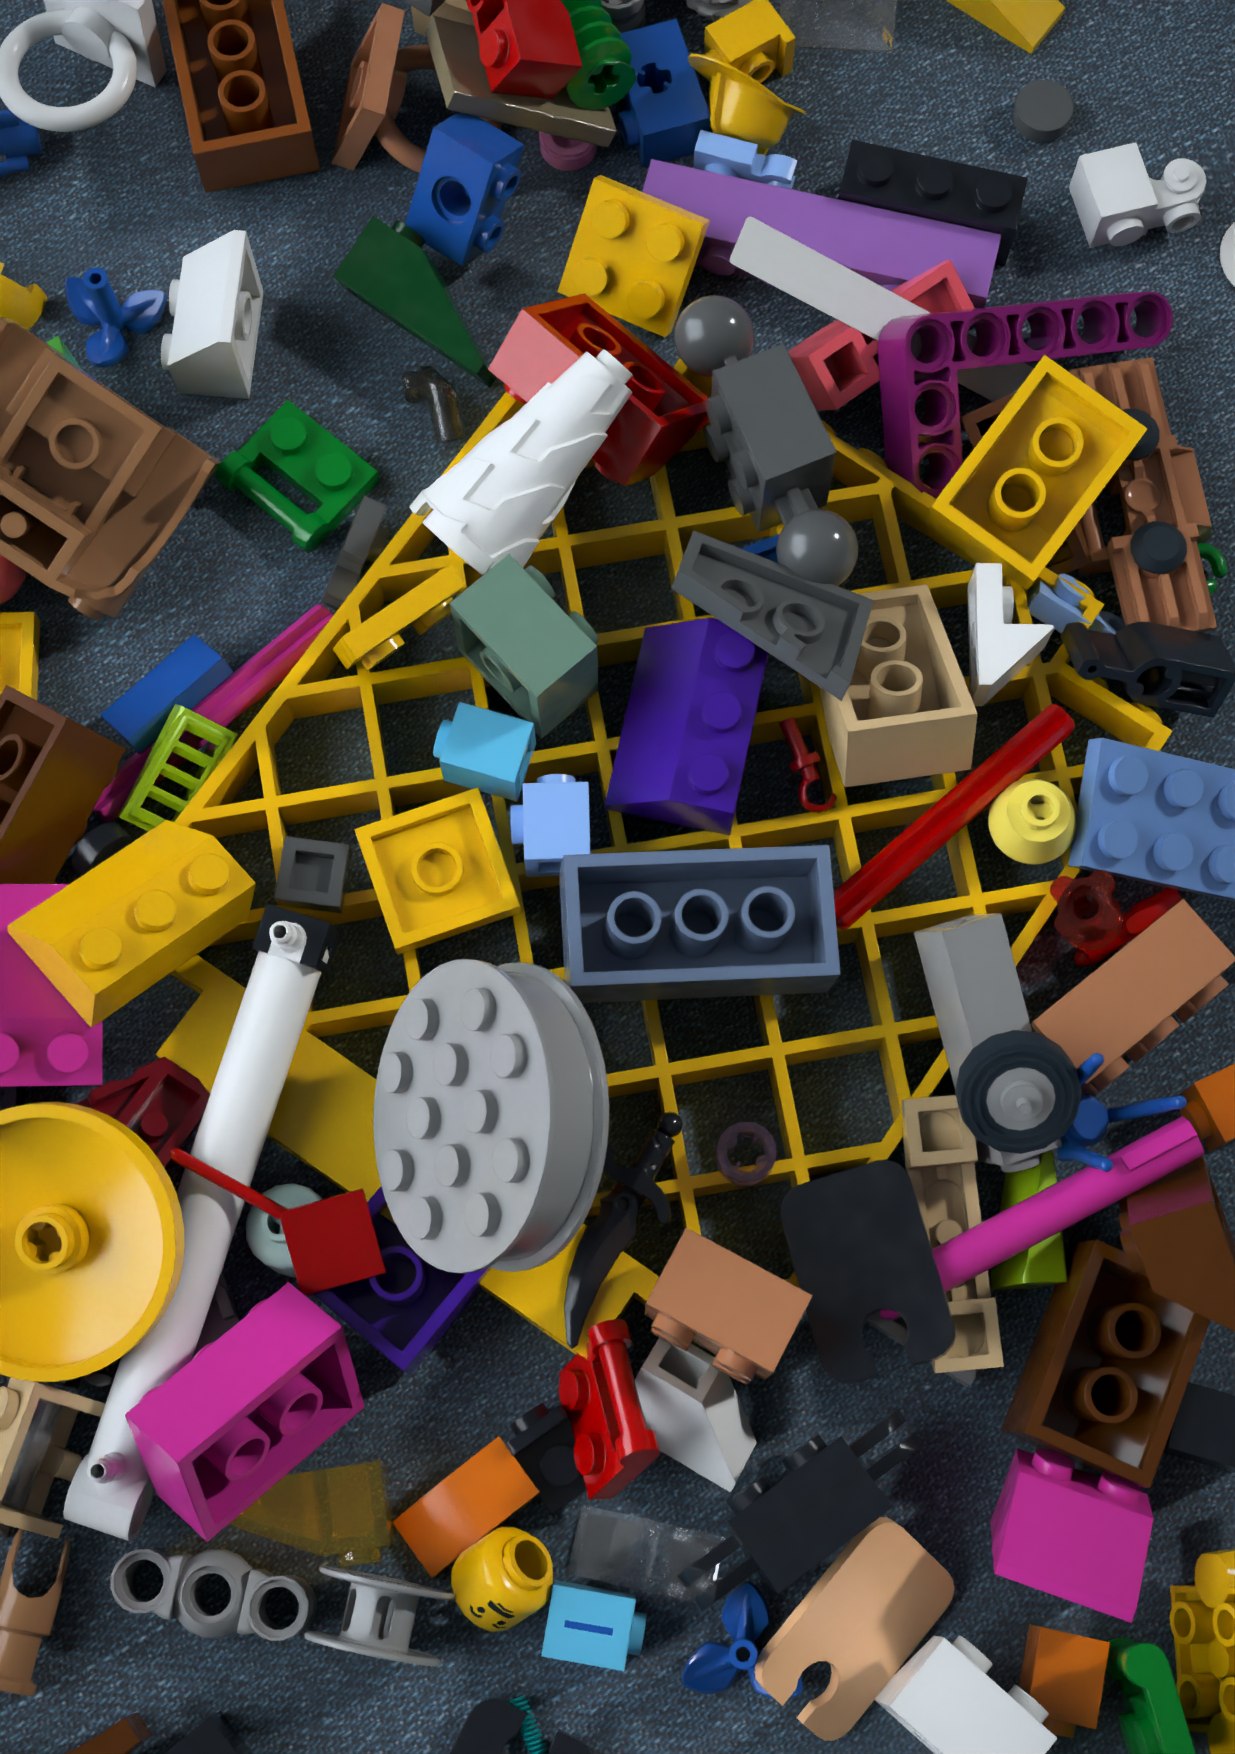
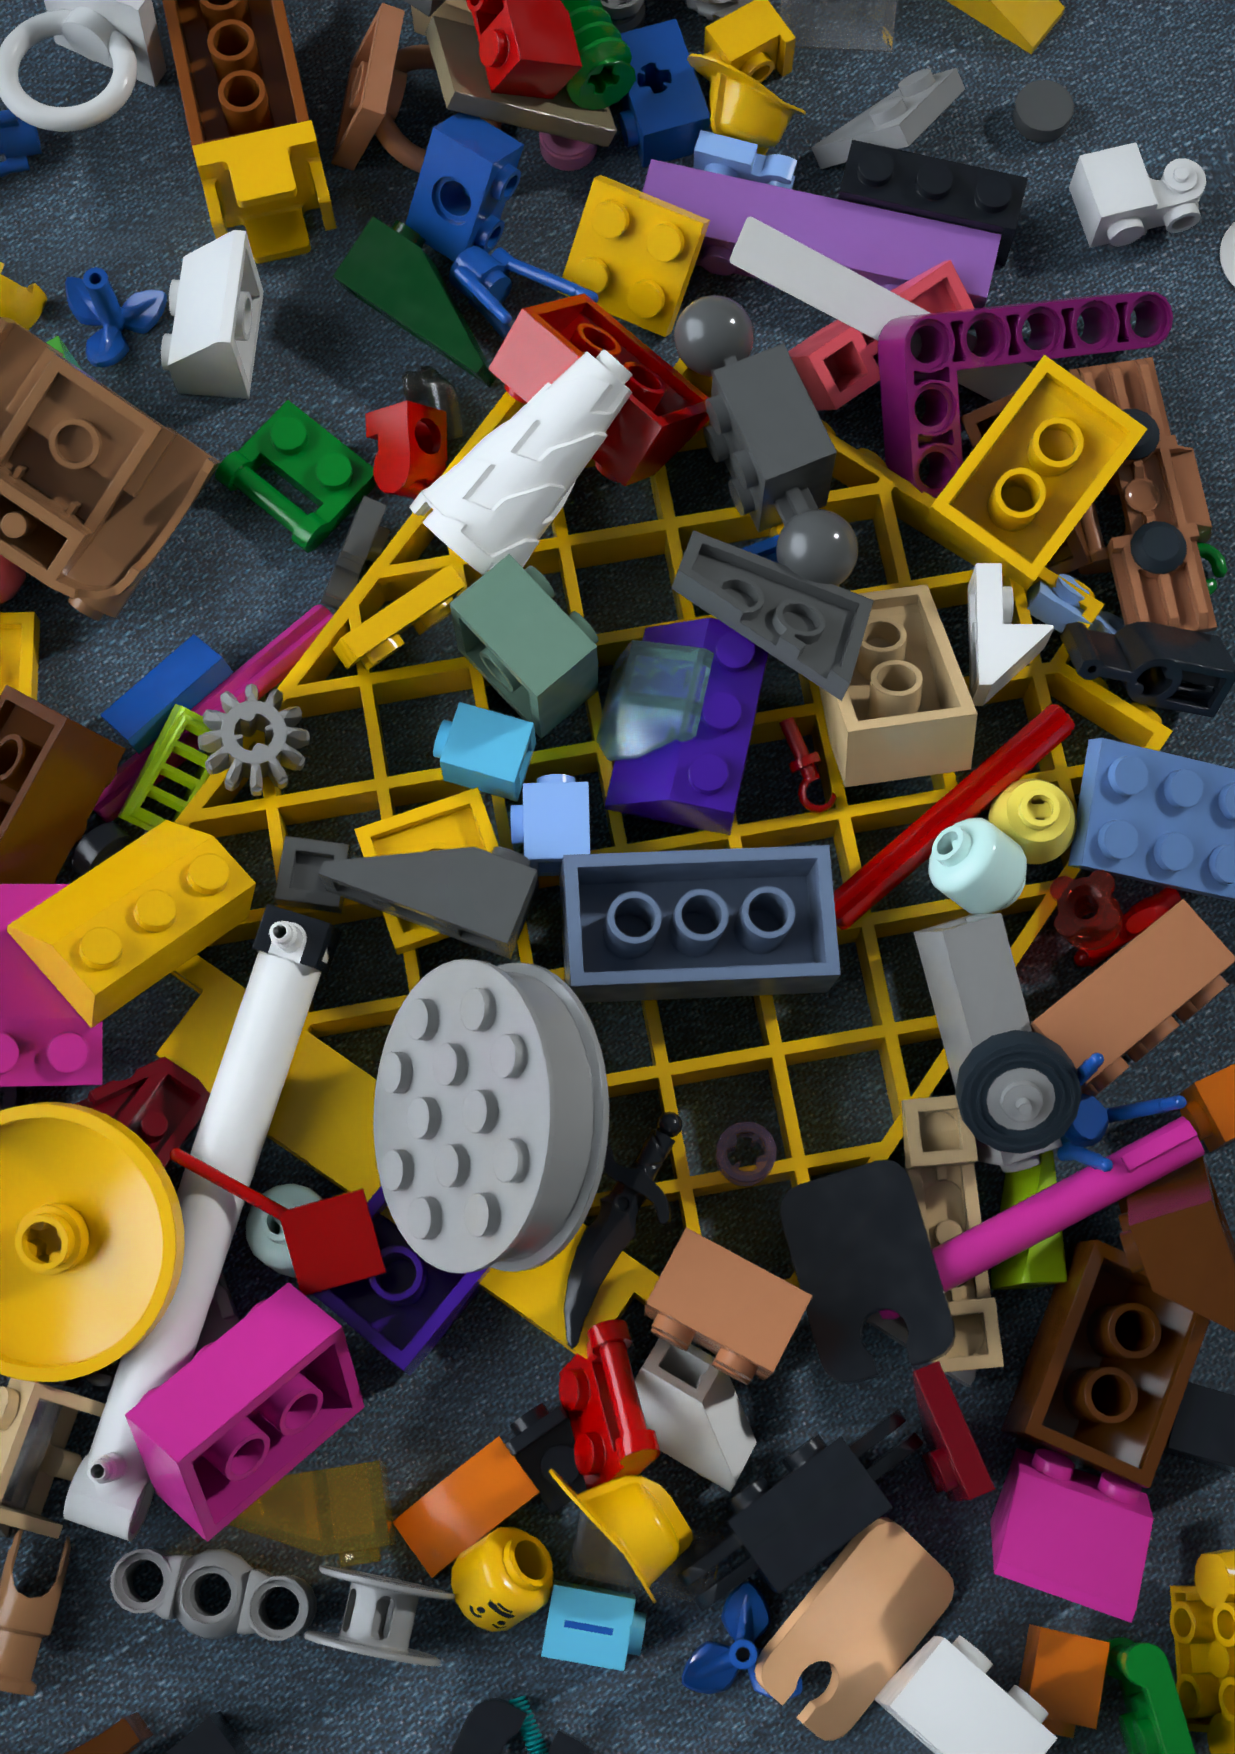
(243, 720): none -> light grey gear
(267, 186): none -> yellow panel
(409, 447): none -> red leg
(451, 891): none -> dark grey slope
(486, 282): none -> blue plant
(637, 1520): none -> yellow piece
(653, 698): none -> clear light blue slope
(896, 118): none -> light grey wing
(953, 1457): none -> dark red wing
(977, 866): none -> light aqua head

